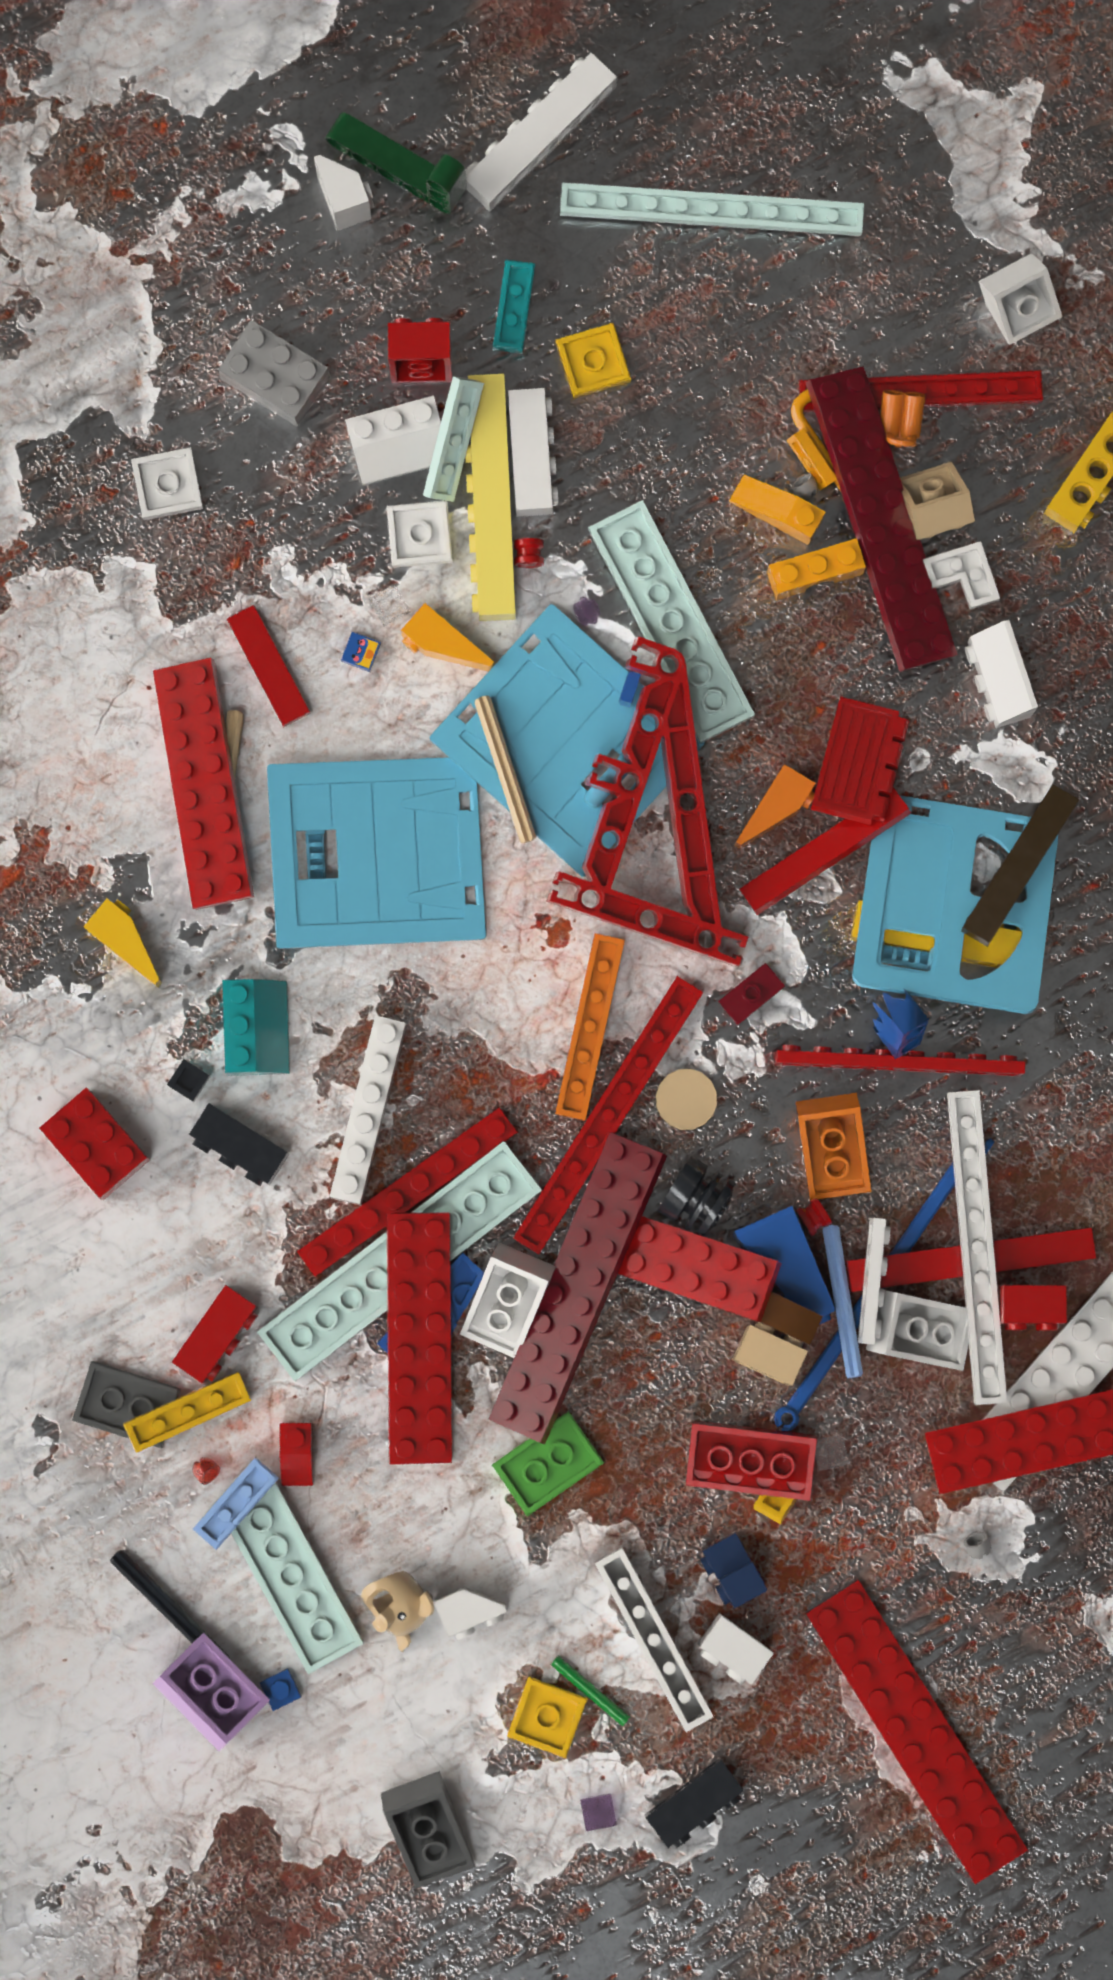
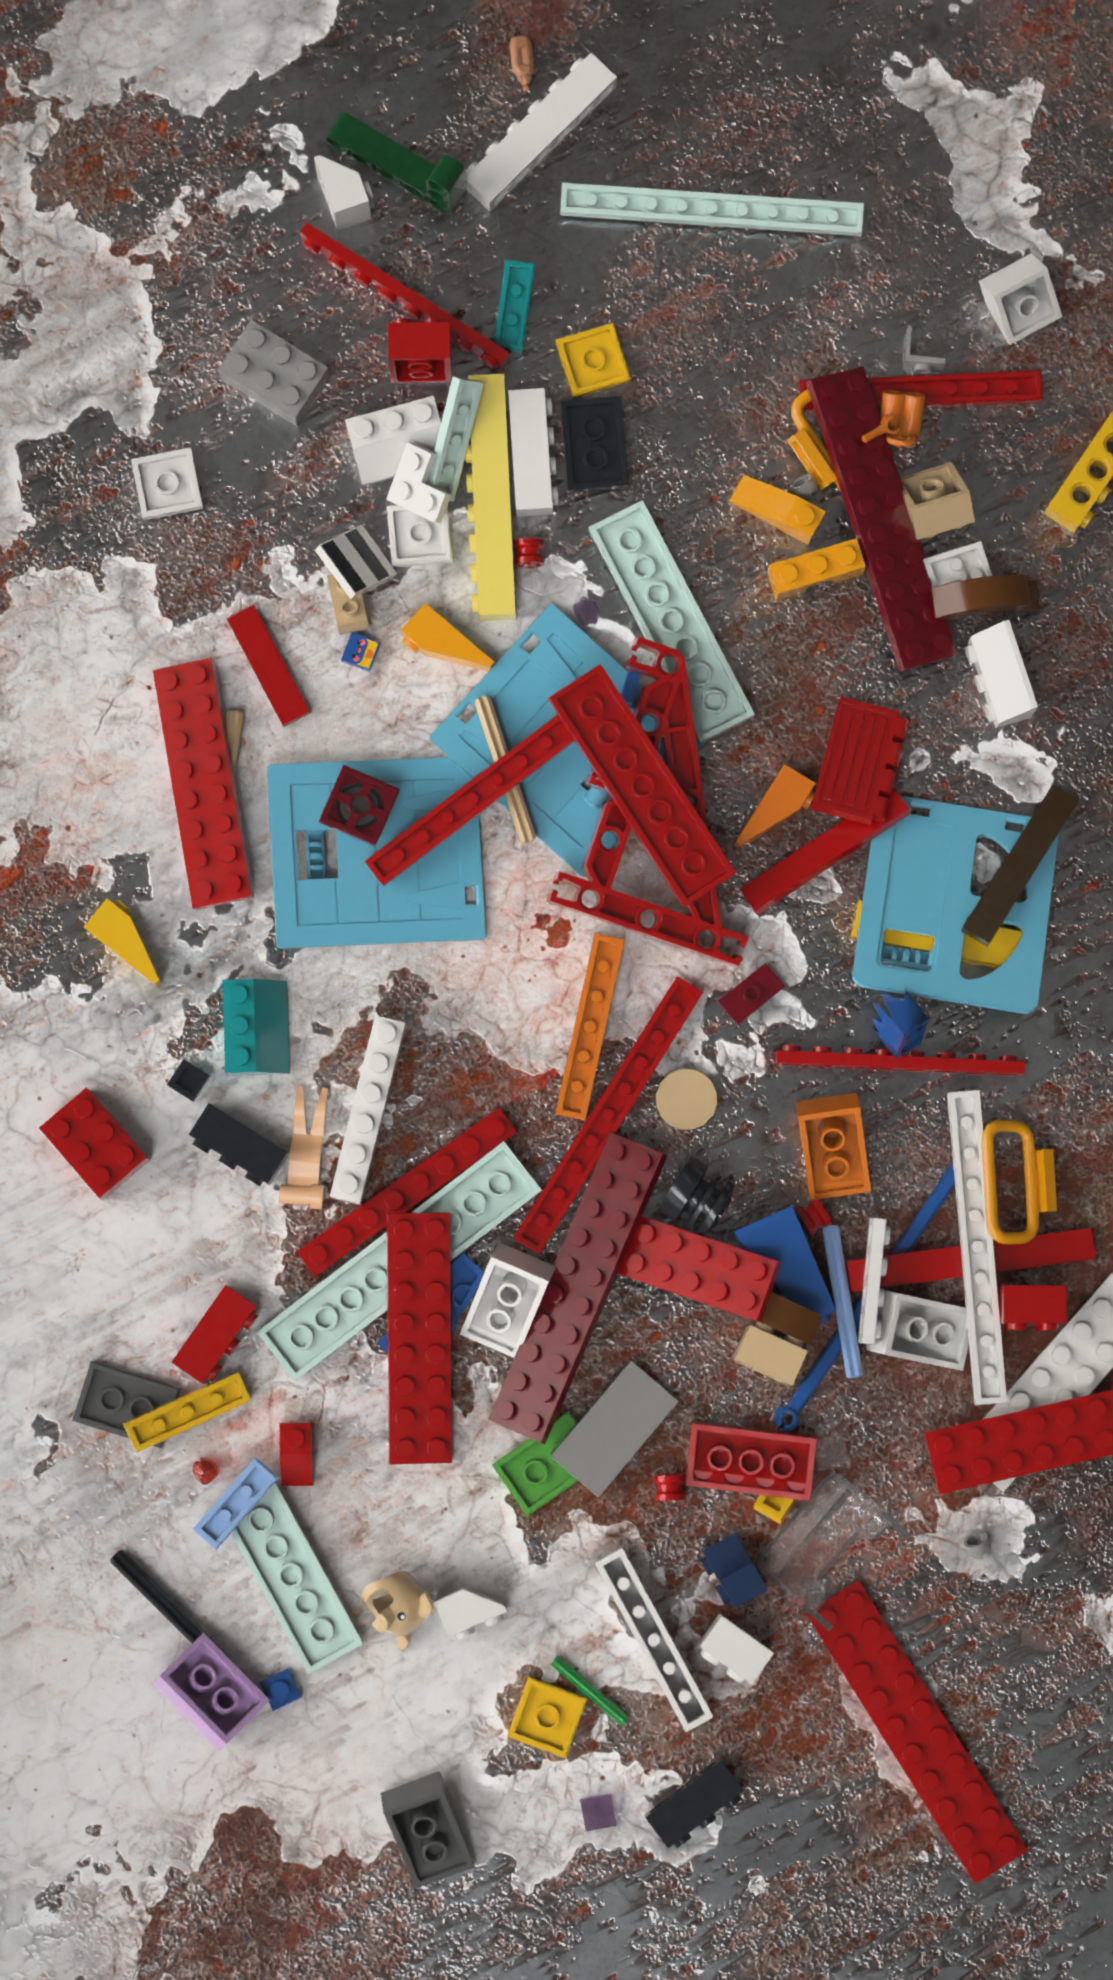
(305, 1156): none -> light nougat flag
(349, 612): none -> tan plate
(355, 561): none -> tile
(359, 805): none -> dark red piece
(393, 290): none -> red plate
(411, 486): none -> white plate
(470, 801): none -> red plate
(522, 59): none -> nougat piece
(594, 444): none -> black plate
(614, 1429): none -> light grey tile
(641, 785): none -> red plate
(669, 1487): none -> red wheel
(818, 1537): none -> clear windscreen
(883, 428): none -> orange hand
(920, 364): none -> light grey bracket
(985, 595): none -> reddish brown arch
(1039, 1181): none -> light orange bar

